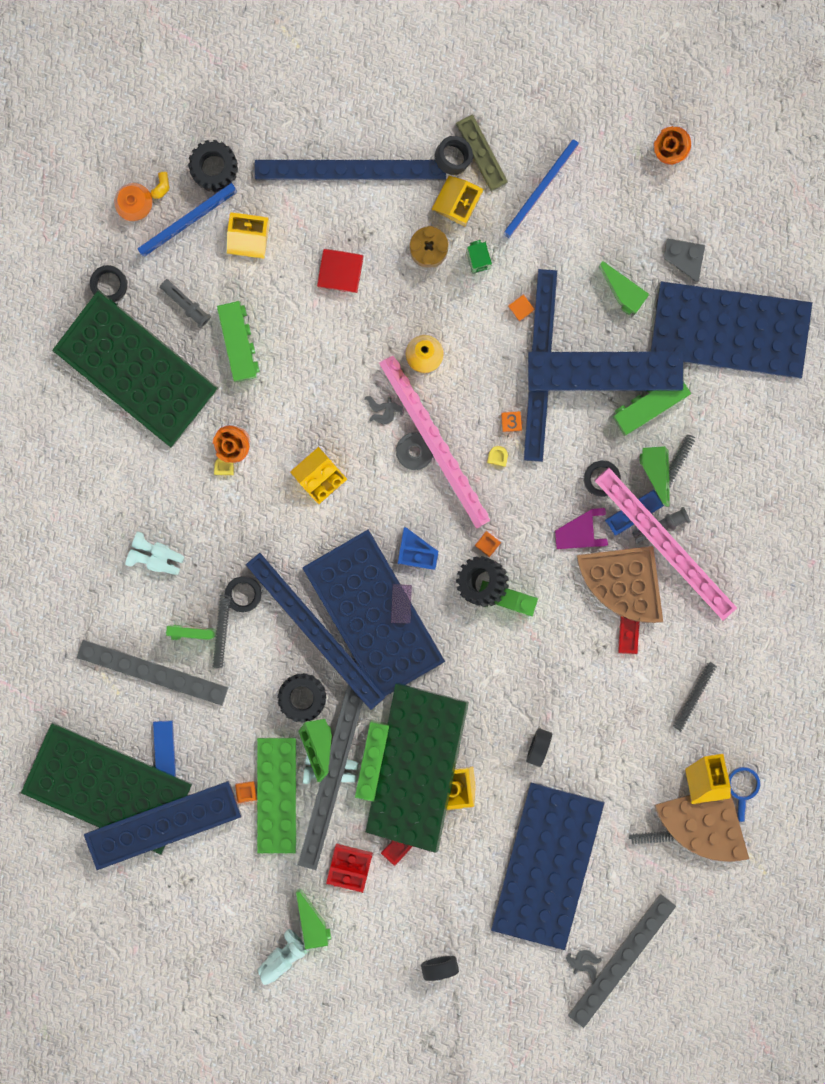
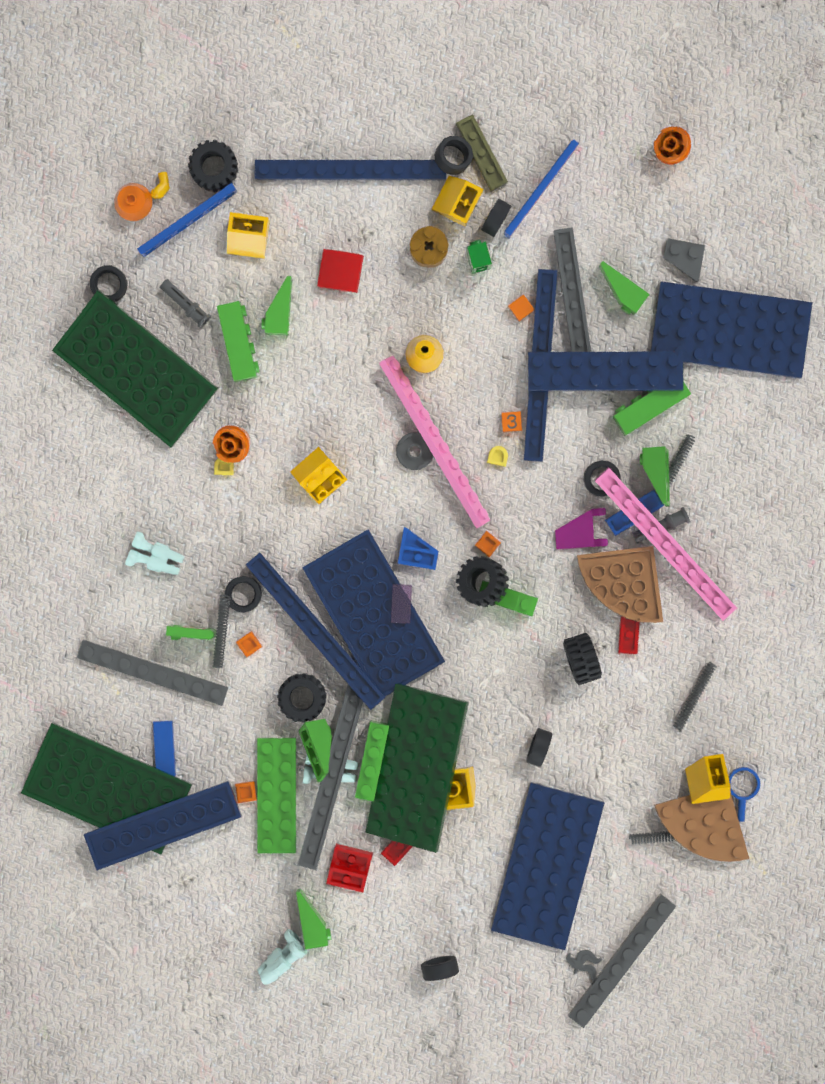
(249, 644): none -> orange tile
(278, 314): none -> bright green slope
(388, 415): dark grey piece -> none
(496, 217): none -> black tyre
(572, 290): none -> dark grey plate
(582, 658): none -> black tyre

